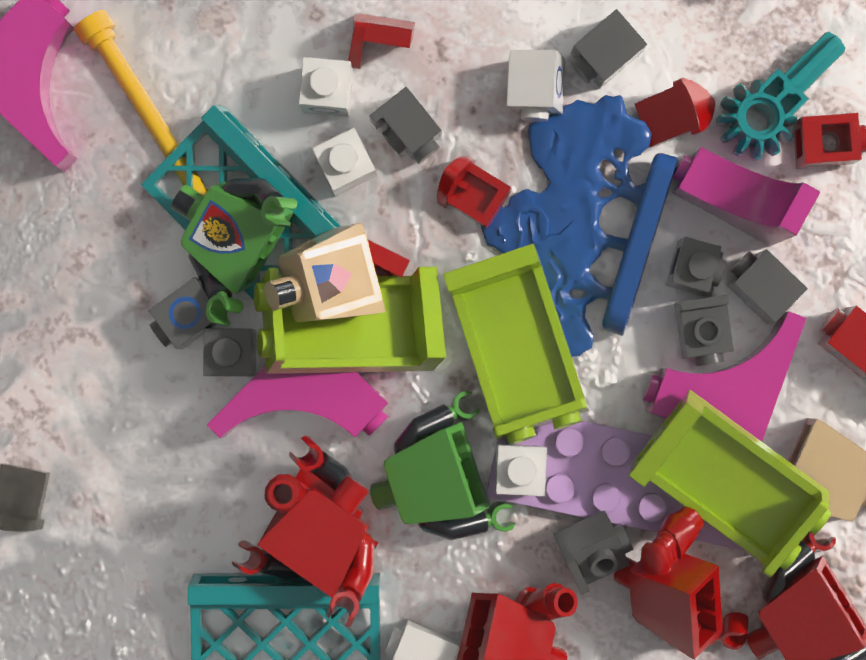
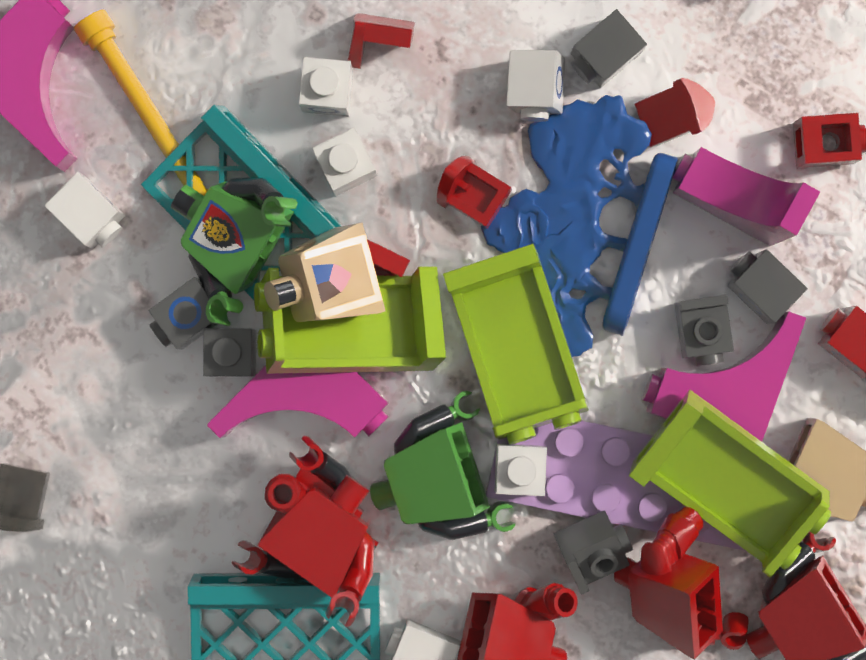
(86, 212): none -> white brick
(408, 126): dark grey brick -> none
(696, 267): dark grey brick -> none
(777, 99): teal gear -> none

